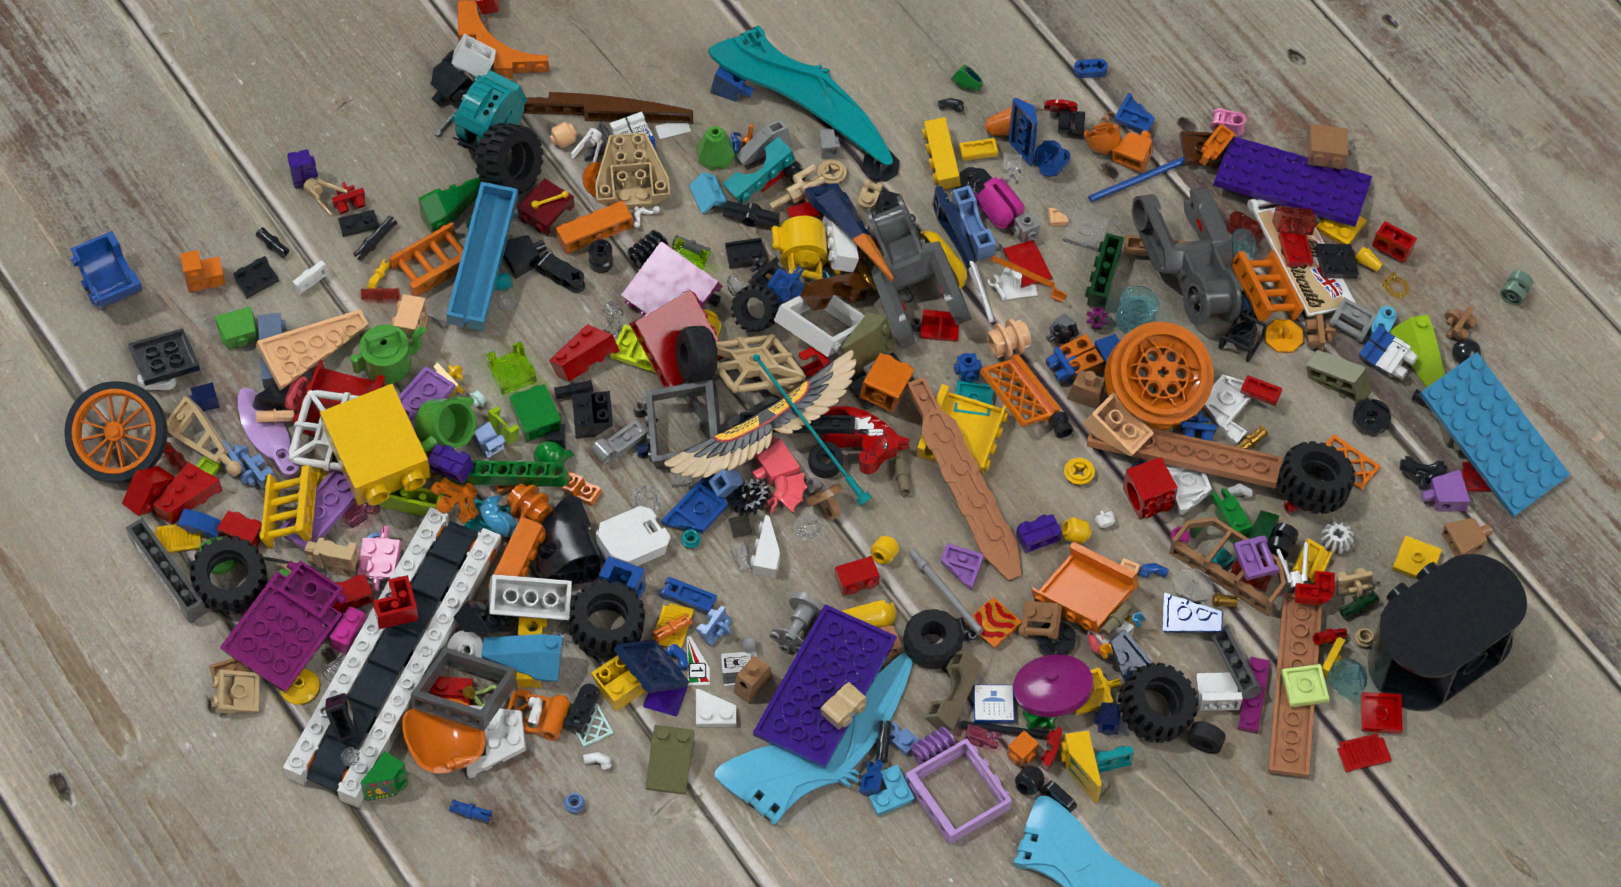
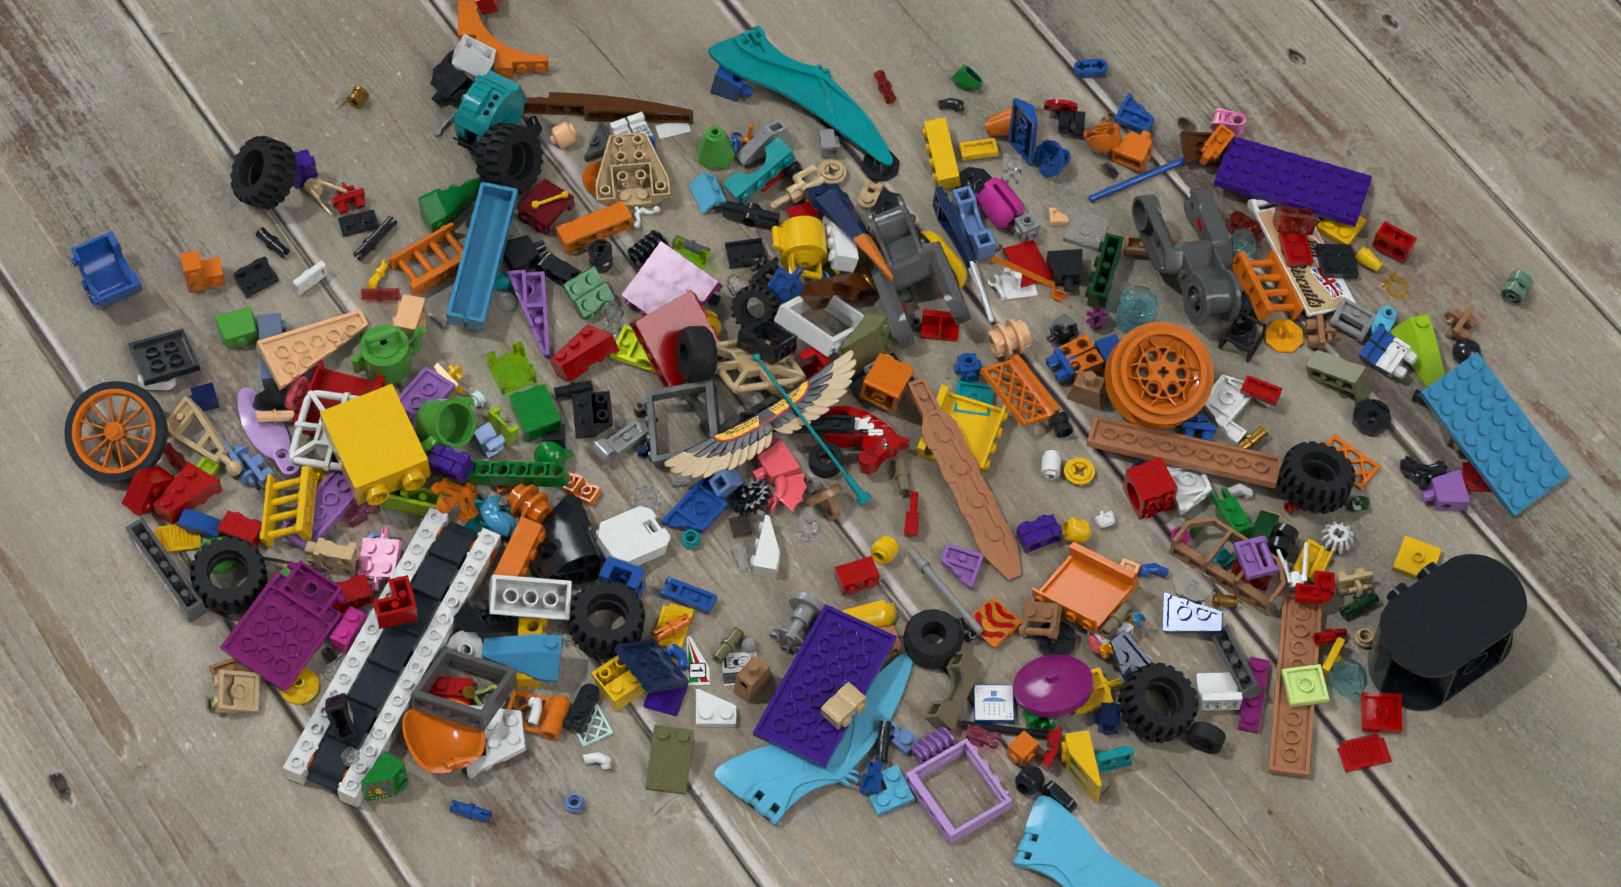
(263, 172): none -> black tyre
(358, 97): none -> pearl gold wheel
(532, 296): none -> medium lavender wedge
(535, 125): none -> black arm
(588, 292): none -> green plate
(591, 139): white plant -> none
(716, 626): medium blue hips -> none
(727, 645): none -> olive pin
(749, 340): none -> black window
(884, 87): none -> clear red pin
(912, 516): none -> red piece
(1051, 465): none -> white brick
(1065, 267): none -> black torso
(1117, 426): light nougat slope -> none
(1327, 146): medium nougat brick -> none
(1359, 503): none -> dark green piece
(1466, 536): medium nougat torso -> none

